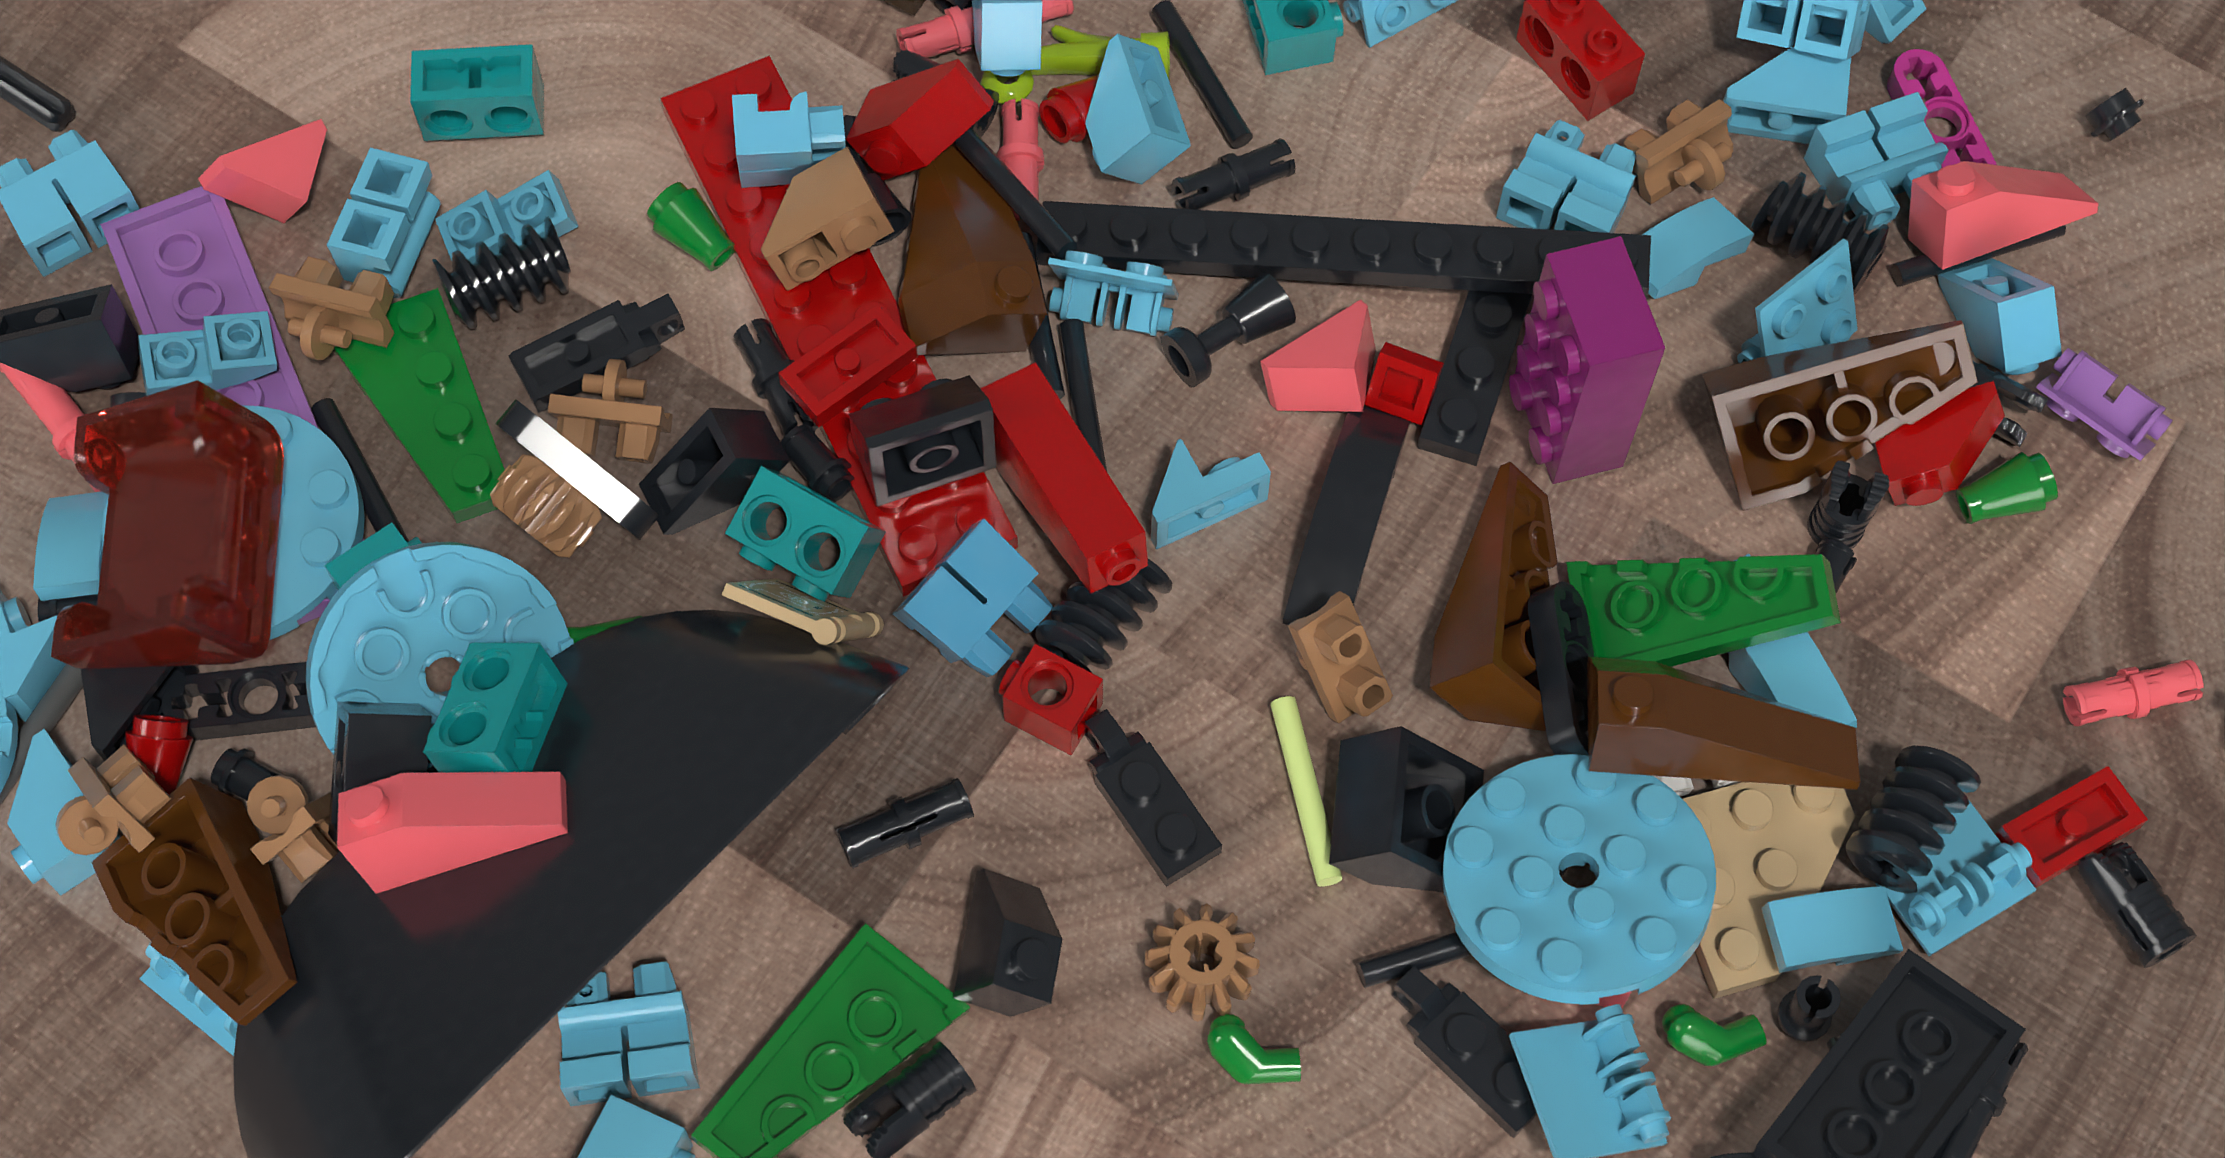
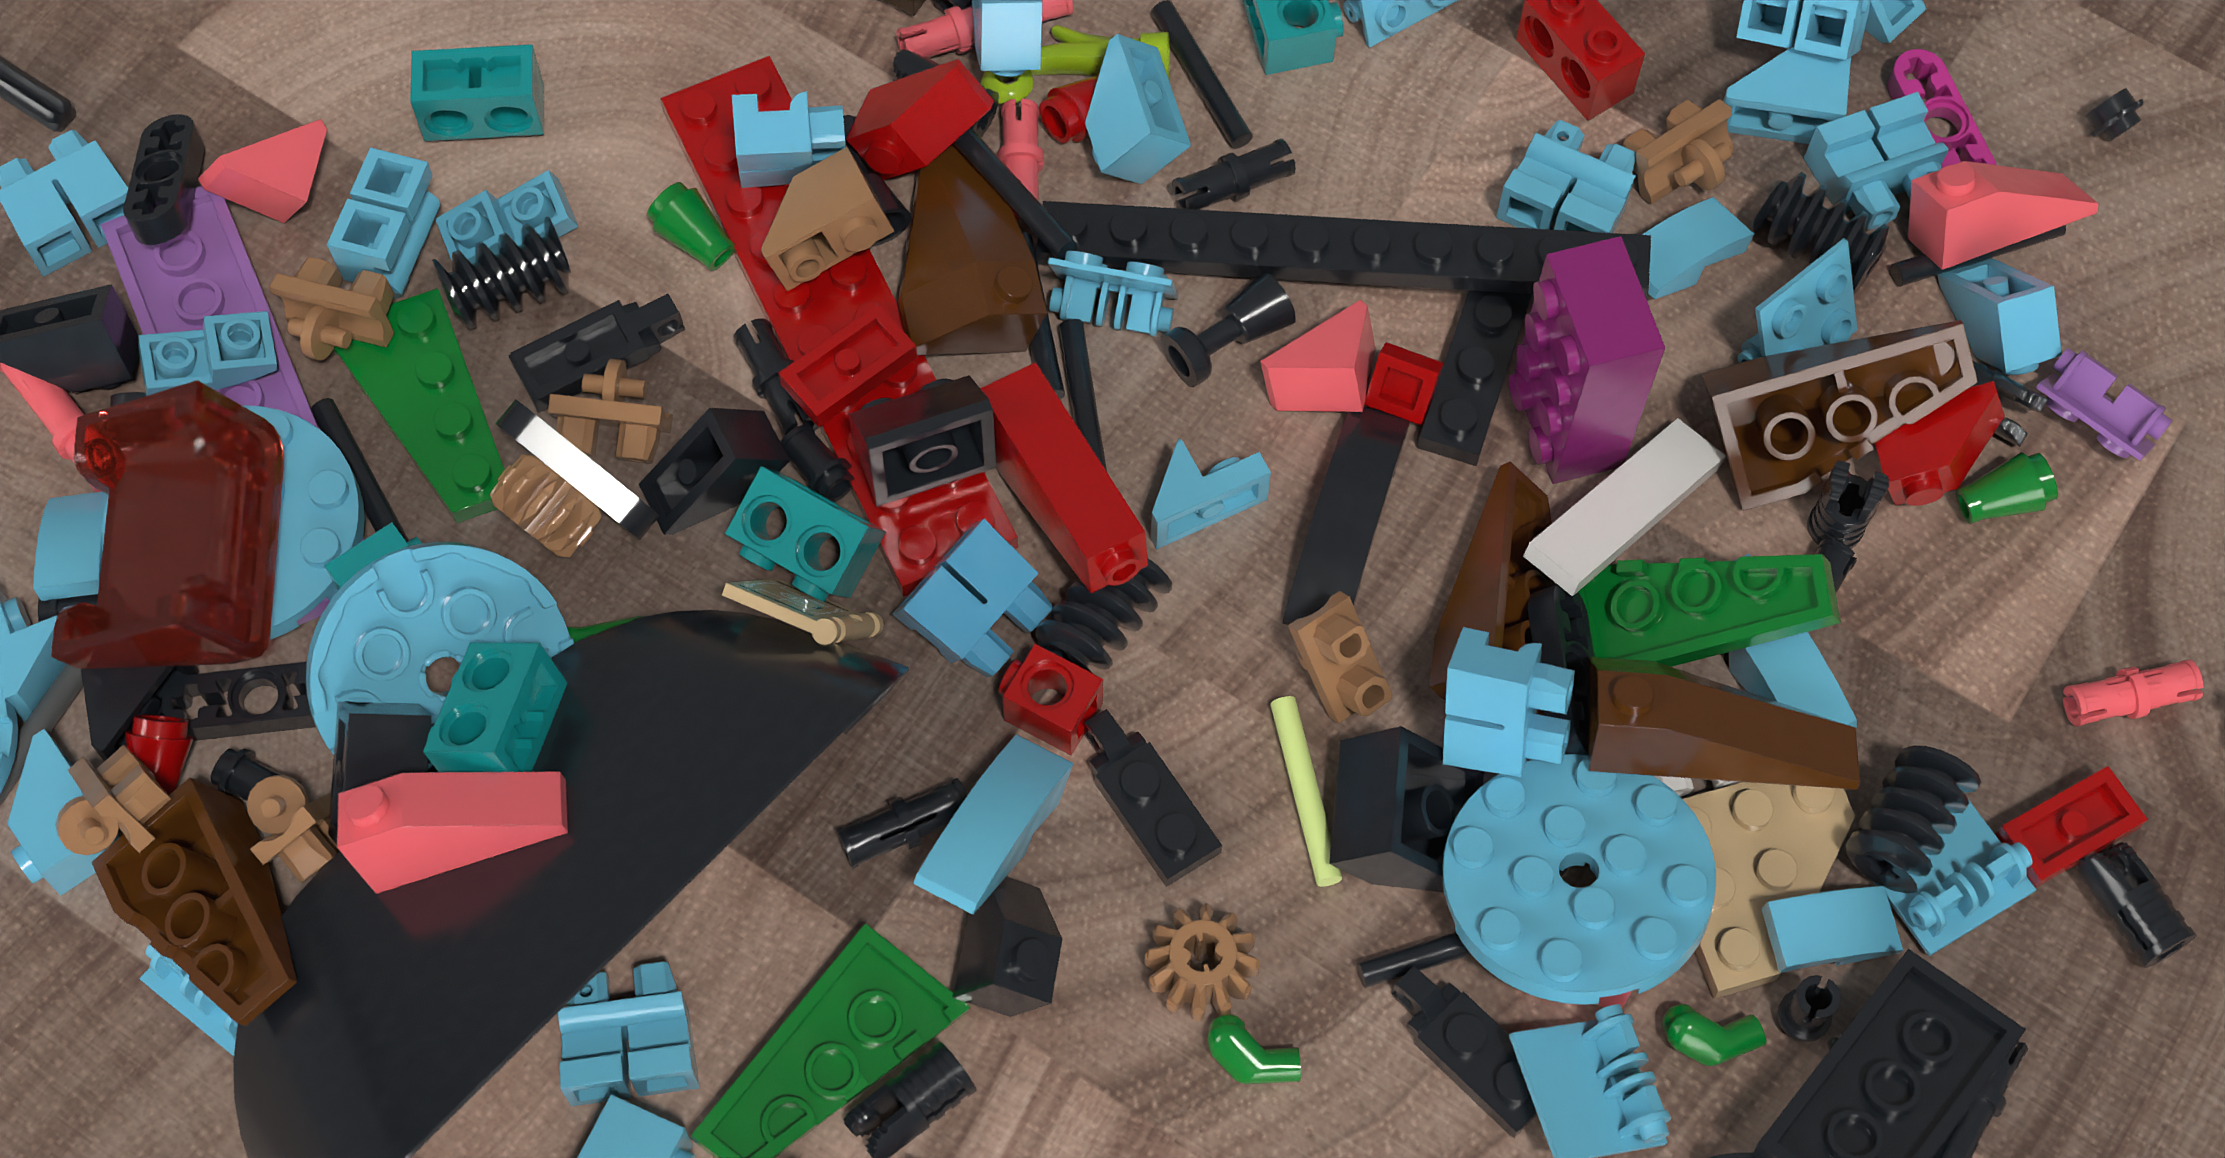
(164, 179): none -> black beam
(994, 824): none -> medium azure slope
(1495, 706): none -> medium azure hips
(1624, 506): none -> white tile

